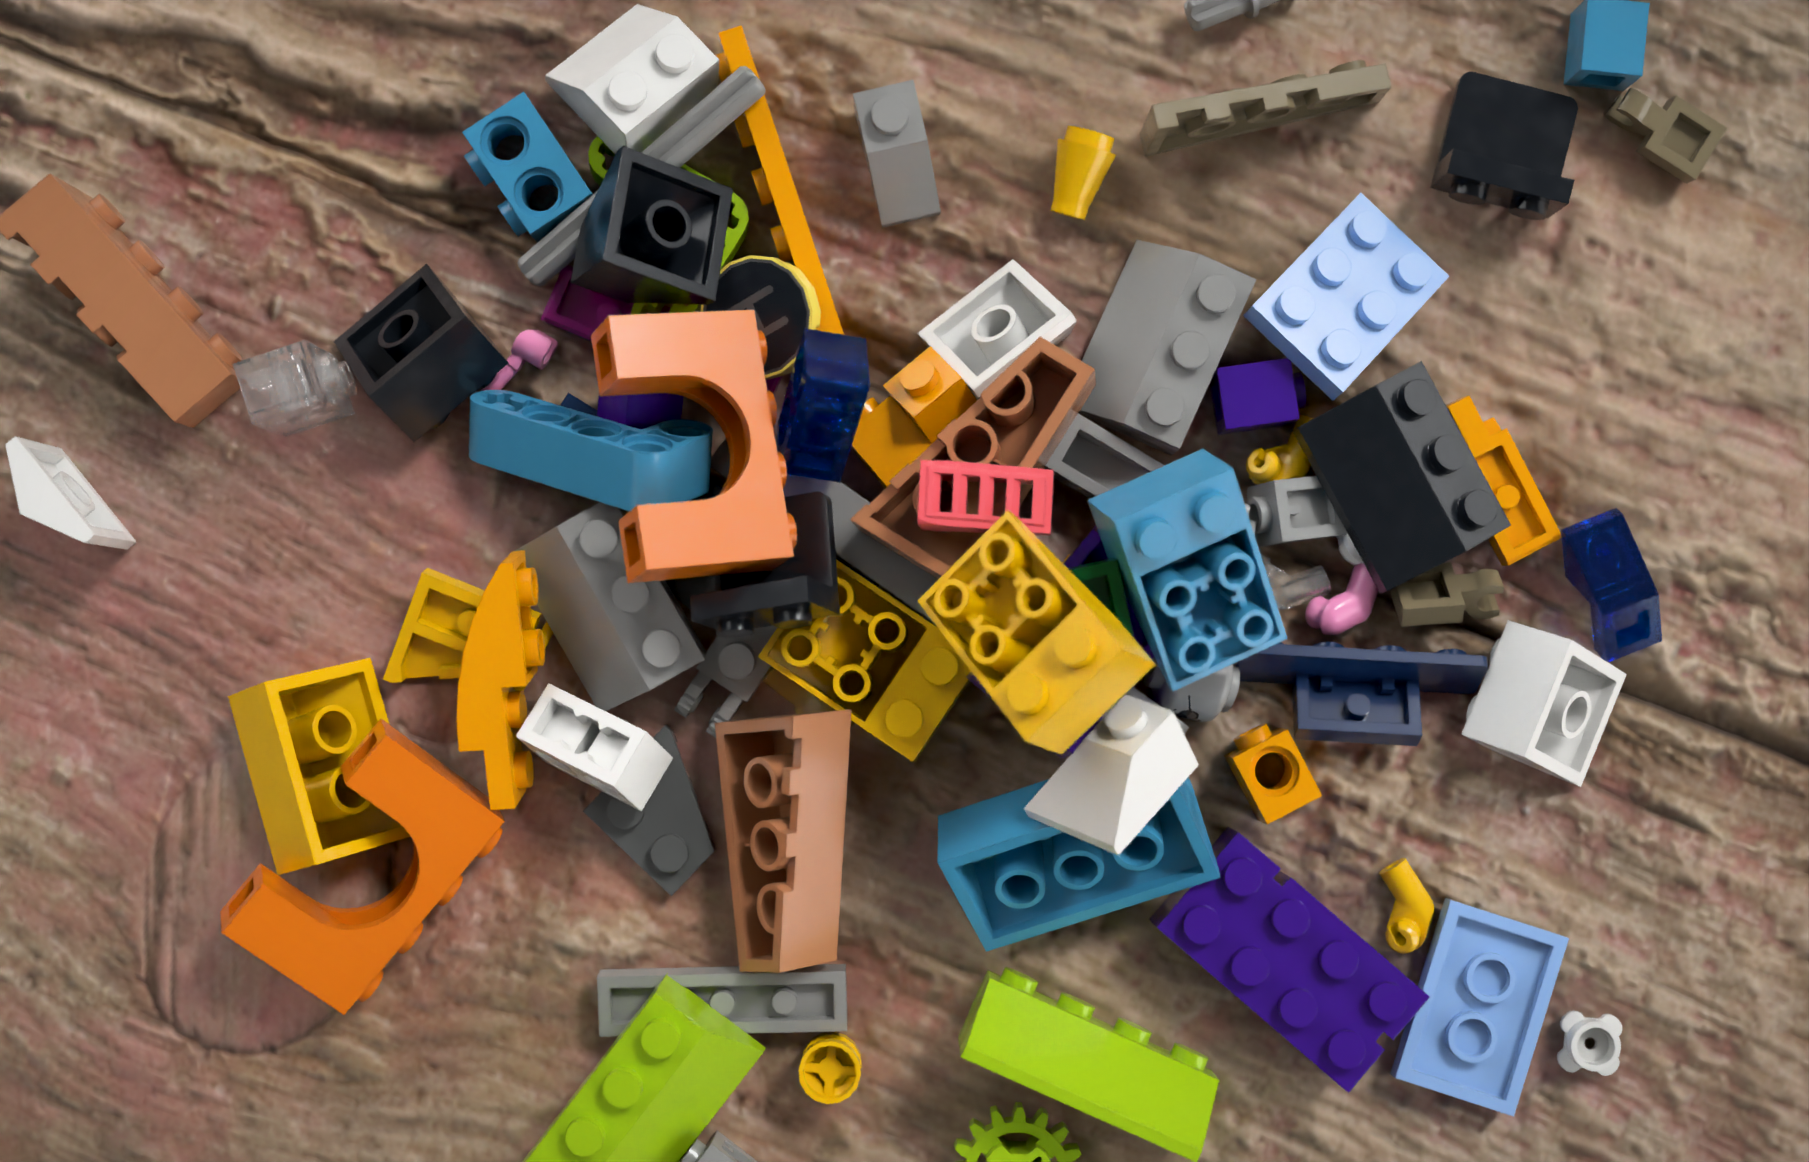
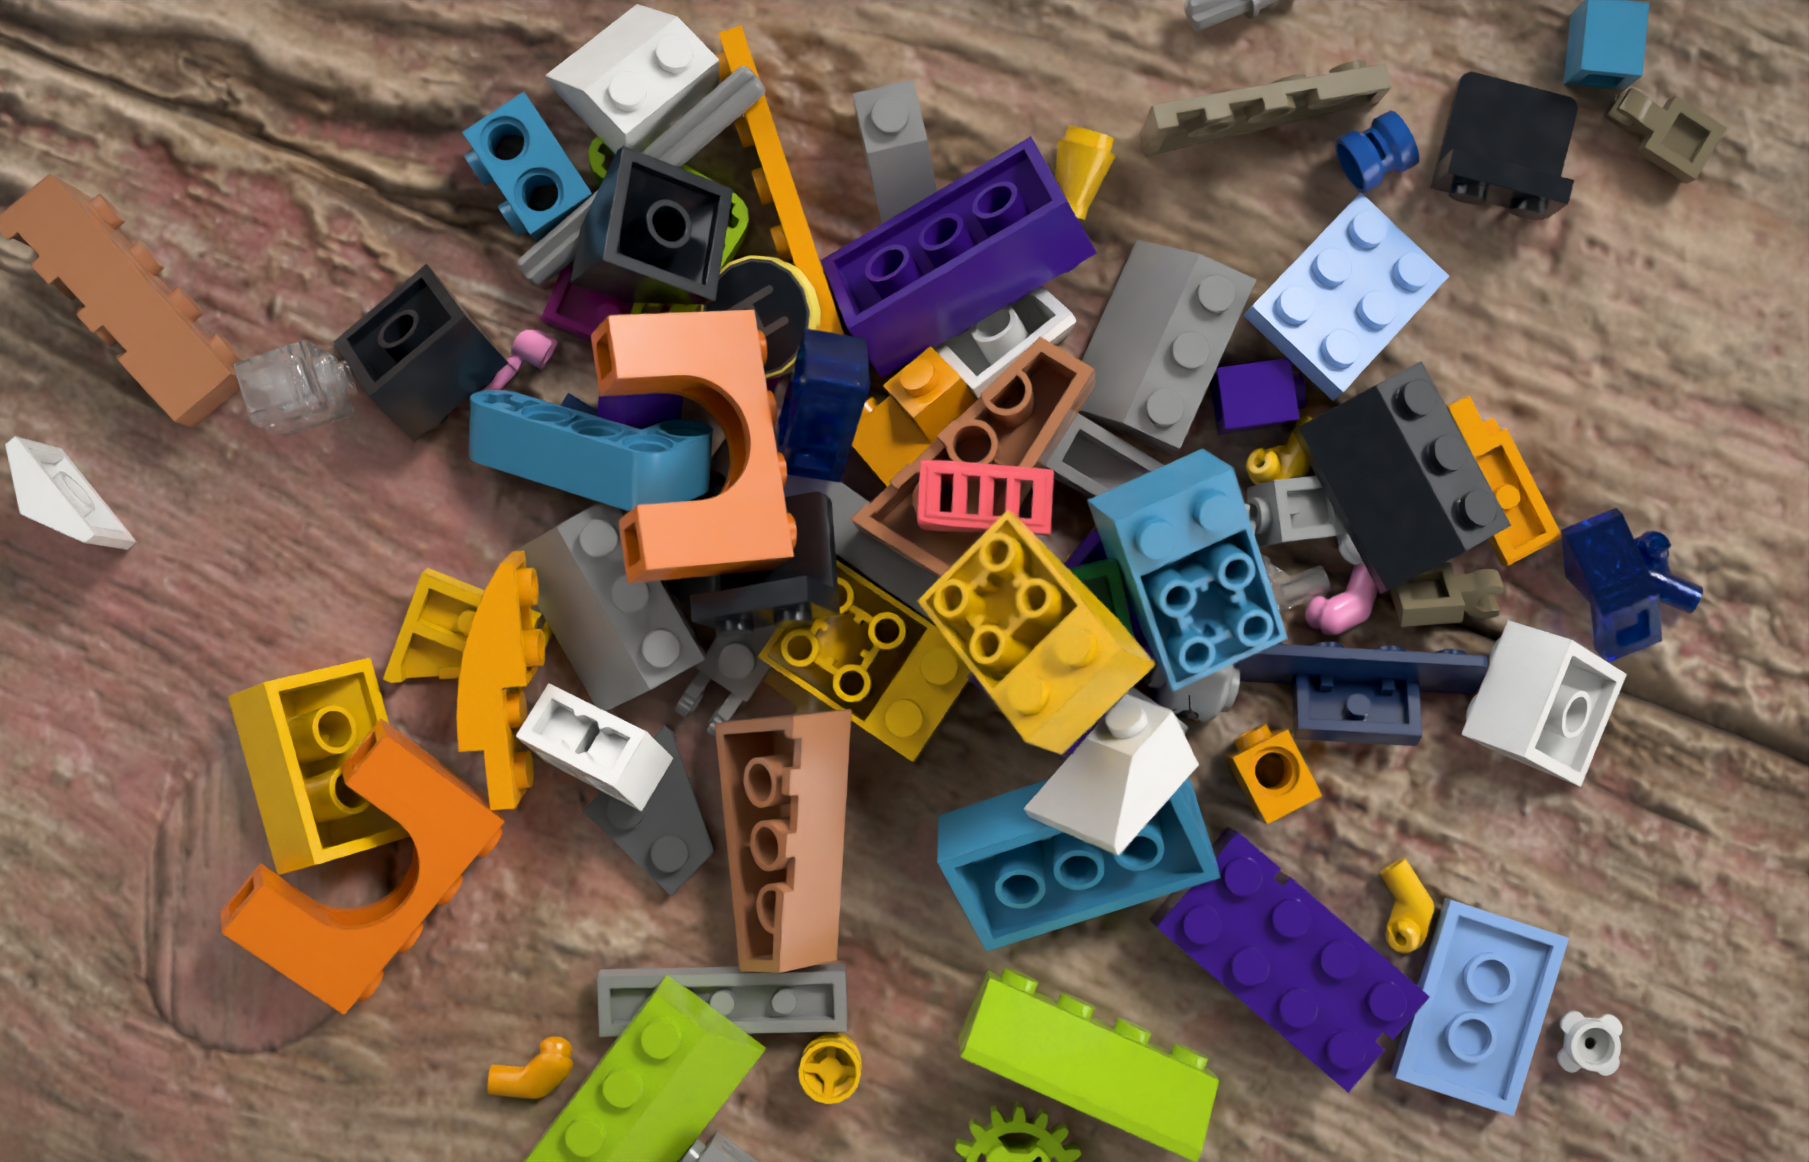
(538, 1076): none -> light orange arm
(956, 257): none -> dark purple slope
(1377, 151): none -> blue wheel
(1671, 588): none -> clear blue arm

